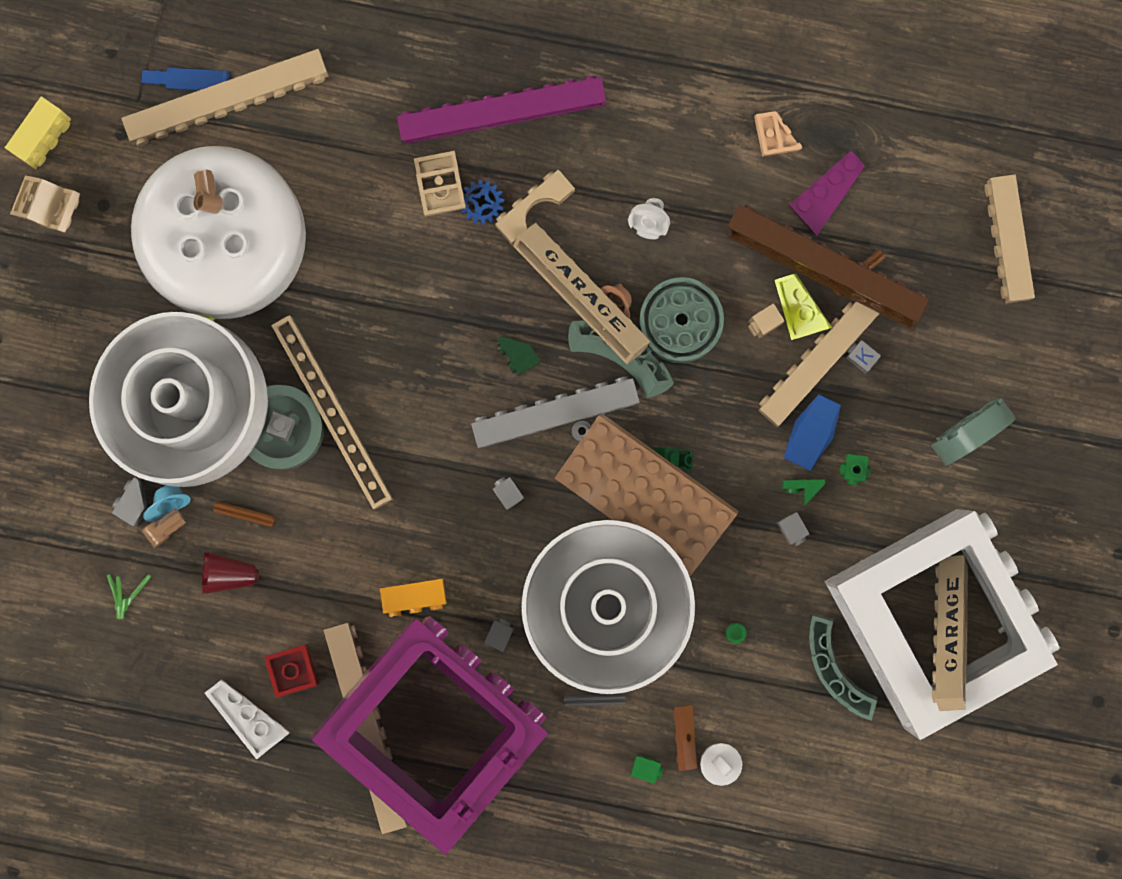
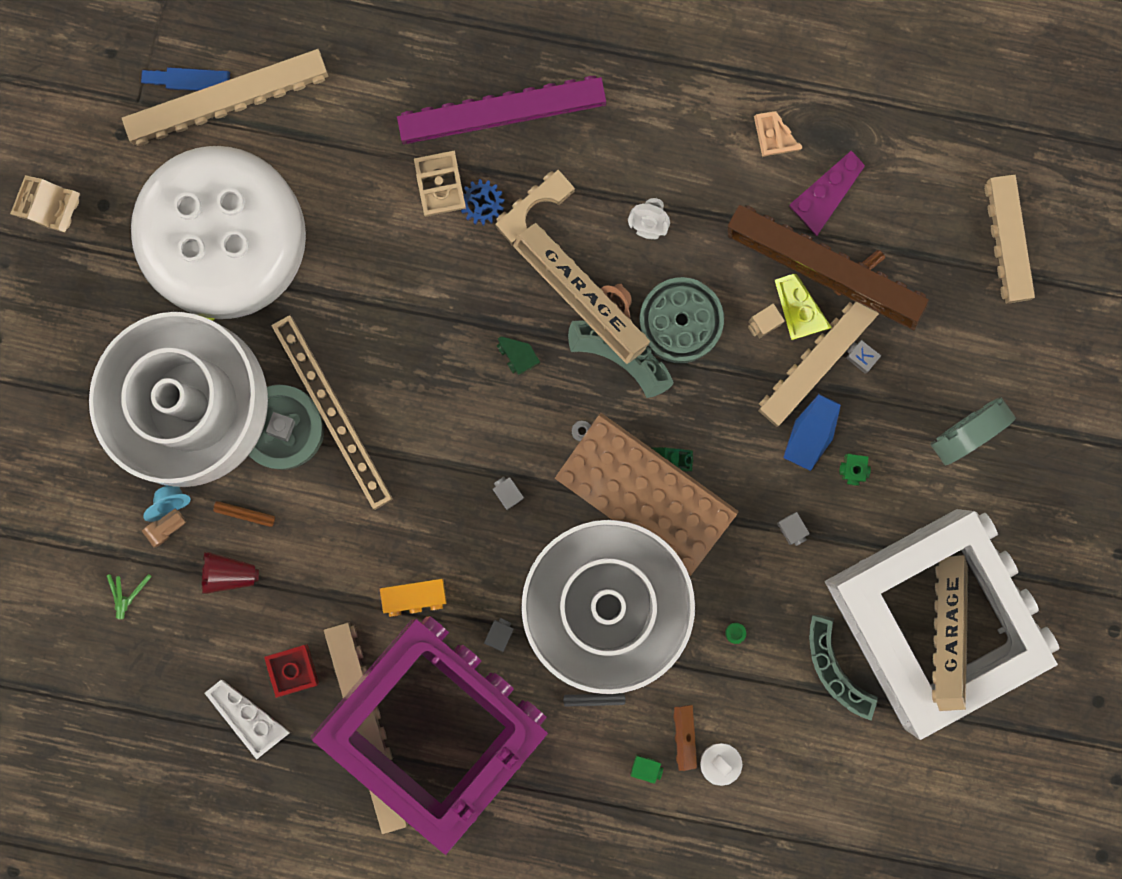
(38, 133): light yellow brick -> none
(132, 503): light grey slope -> none
(206, 196): medium nougat piece -> none
(555, 413): light grey brick -> none
(808, 487): green slope -> none

